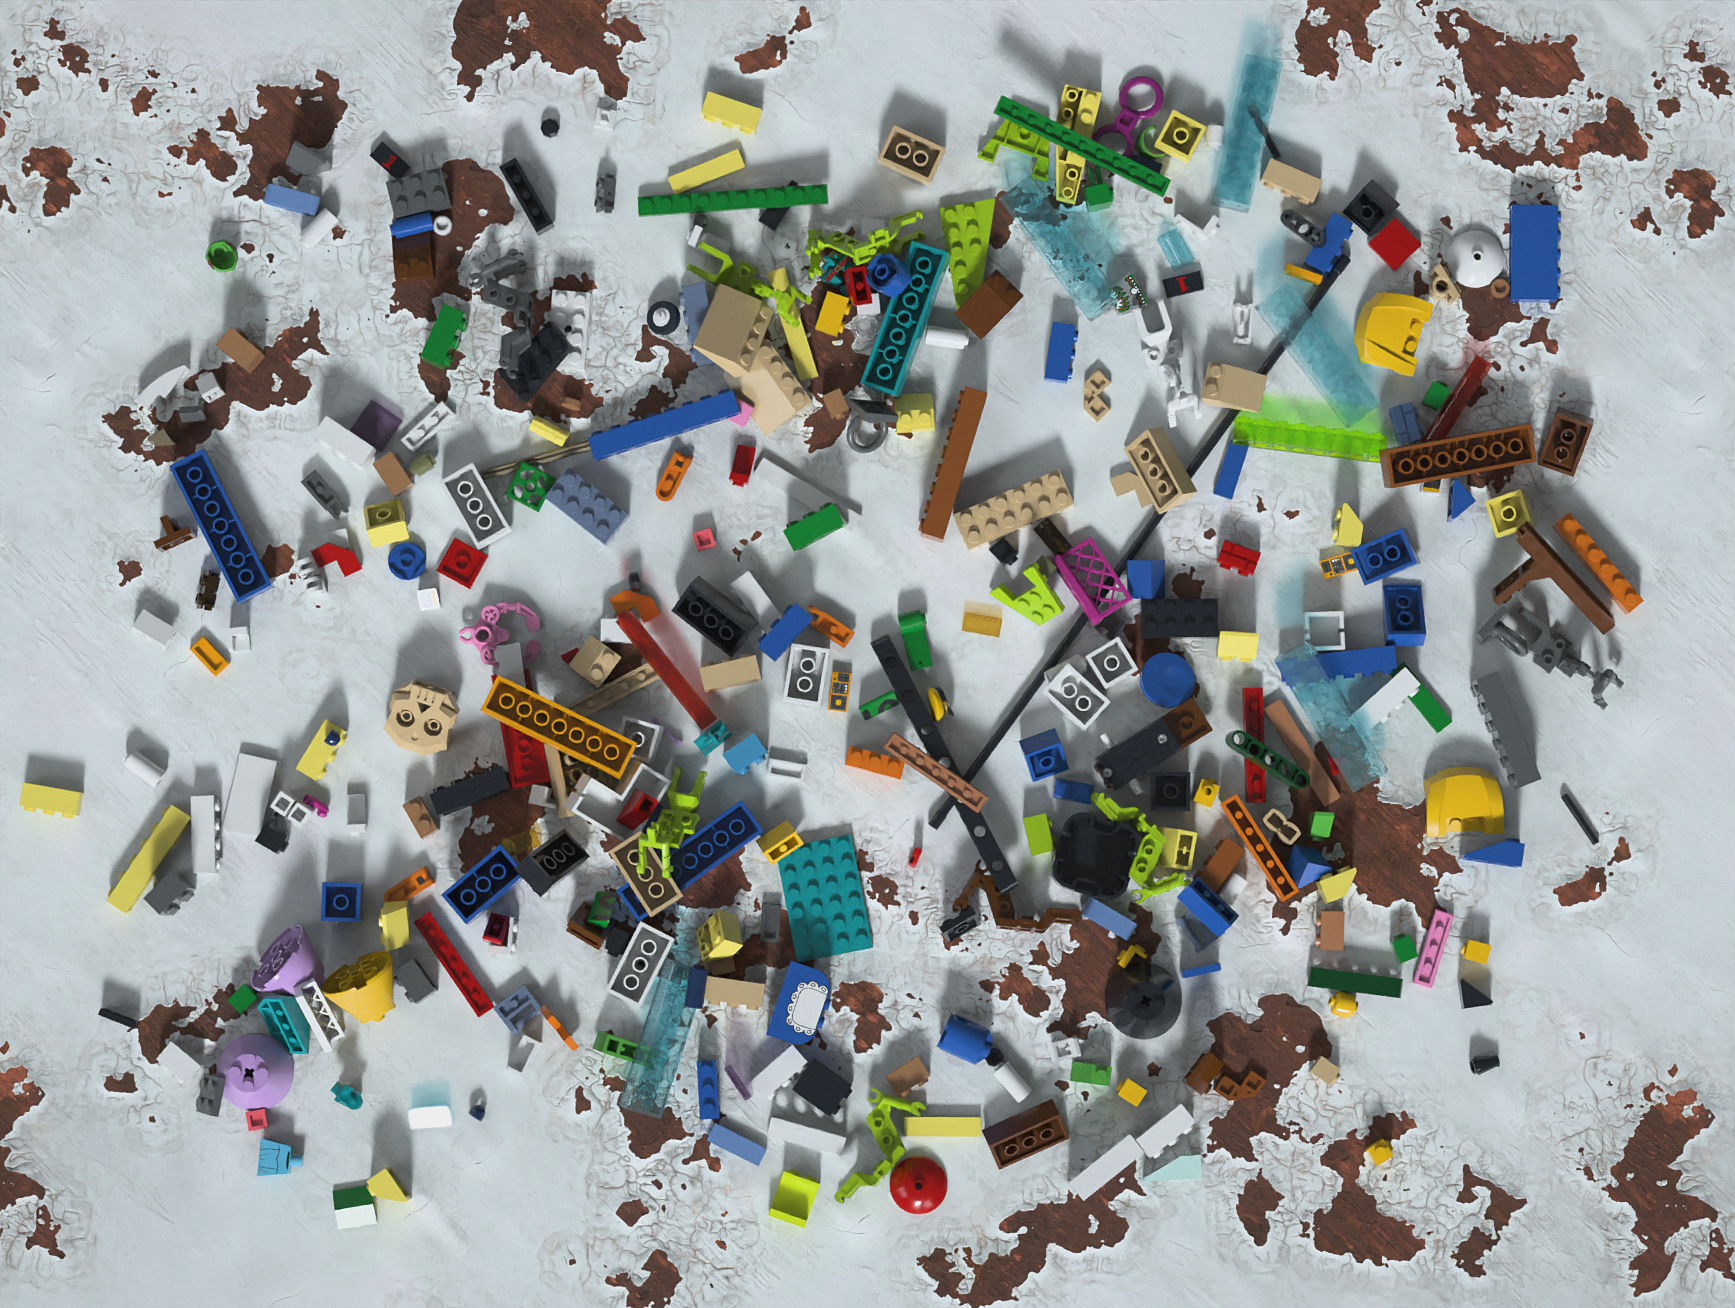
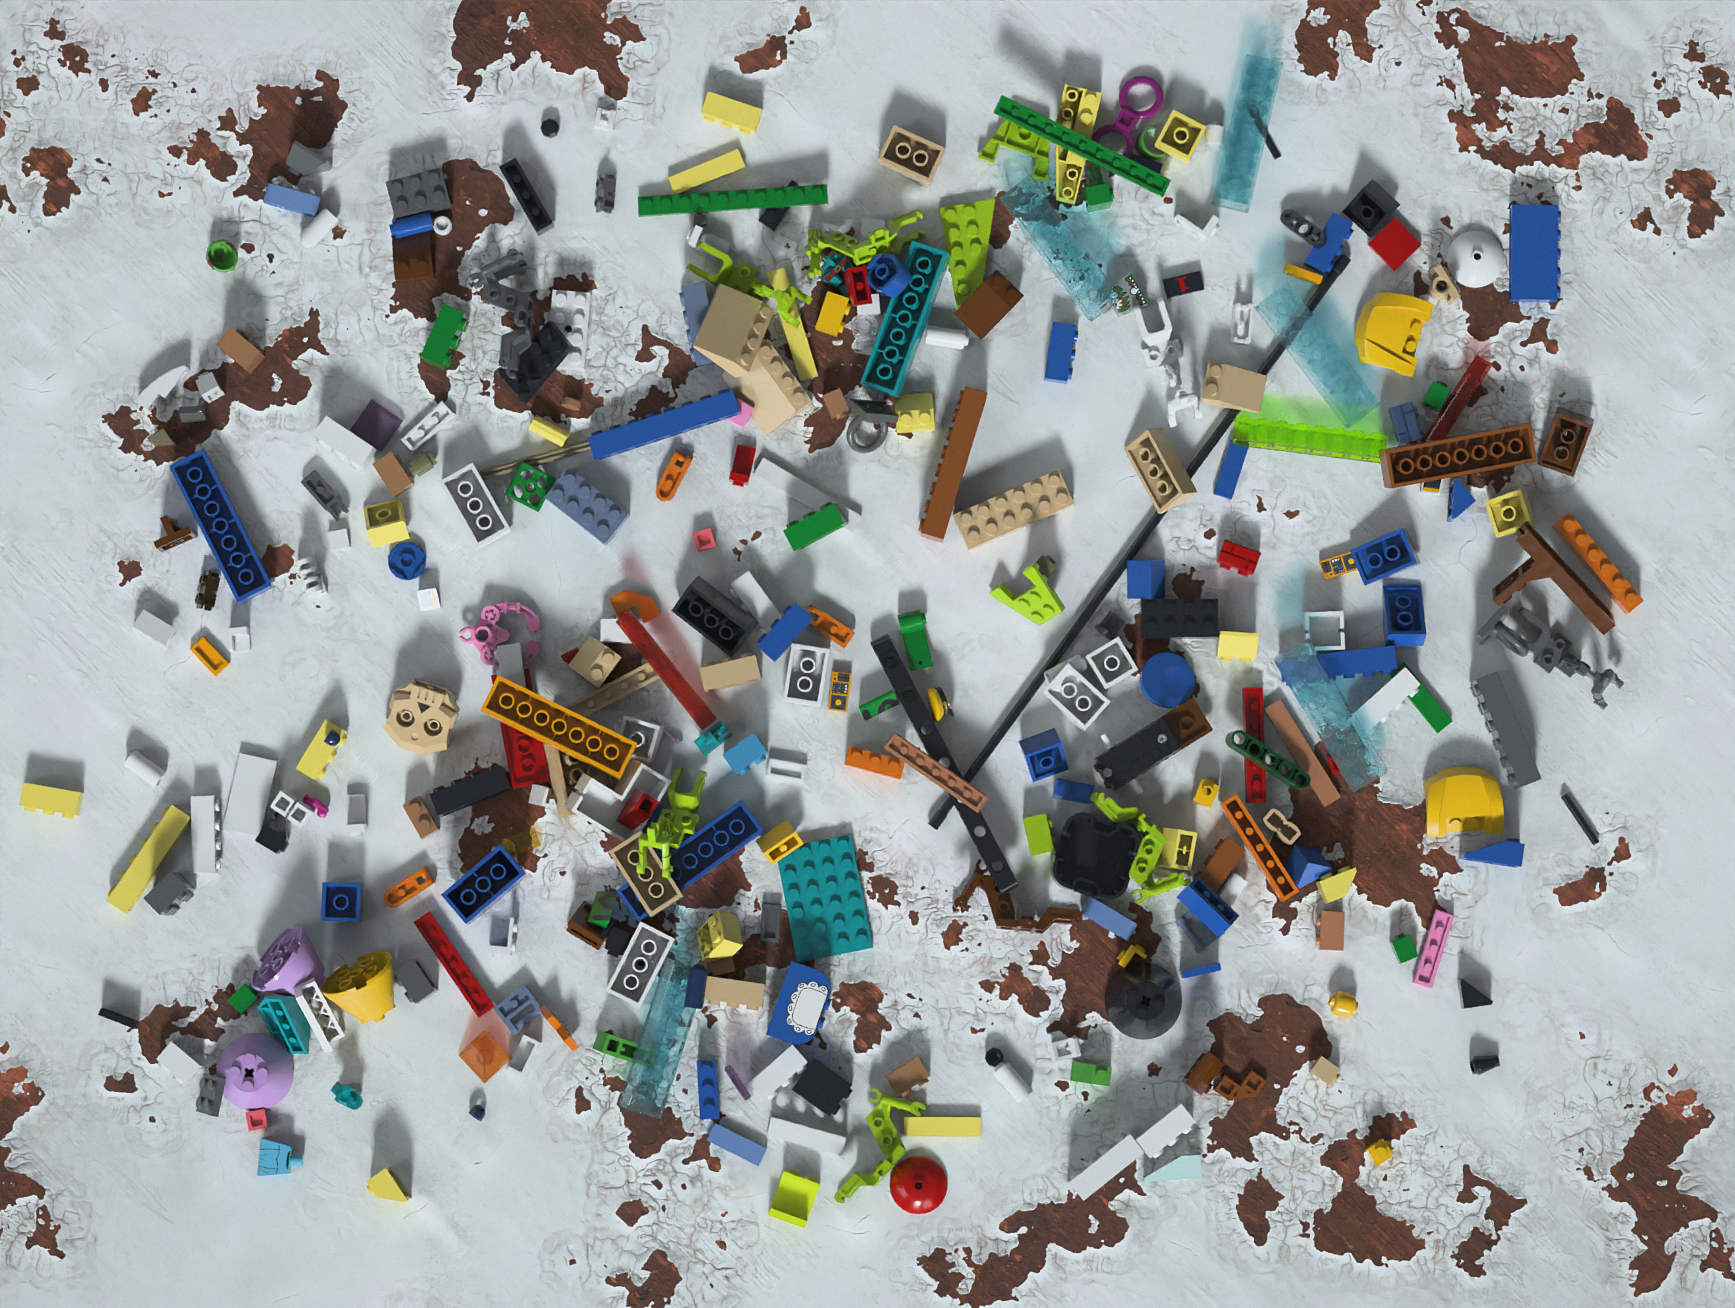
(330, 552): red tile -> none
(354, 1207): slope -> none
(390, 161): black tile -> none
(395, 925): light yellow slope -> none
(430, 1116): clear light blue slope -> none
(462, 563): red tile -> none
(485, 1055): none -> clear orange slope
(496, 929): red slope -> none
(552, 862): black brick -> none
(634, 582): black tile -> none
(663, 317): black wheel -> none
(914, 858): red tile -> none
(959, 925): black plate -> none
(965, 1039): blue cylinder -> none
(981, 624): clear yellow tile -> none
(1004, 552): black bracket -> none
(1025, 1134): reddish brown slope -> none
(1052, 537): dark brown hinge -> none
(1079, 592): dark pink fence -> none
(1092, 402): tan tile -> none
(1129, 482): tan tile -> none
(1131, 1092): yellow brick -> none
(1170, 791): black brick -> none
(1175, 250): clear light blue slope -> none
(1291, 182): tan brick -> none
(1320, 825): bright green slope -> none
(1348, 528): light yellow slope -> none
(1354, 982): dark green beam -> none
(1475, 951): yellow brick -> none
(1499, 288): medium nougat tile -> none

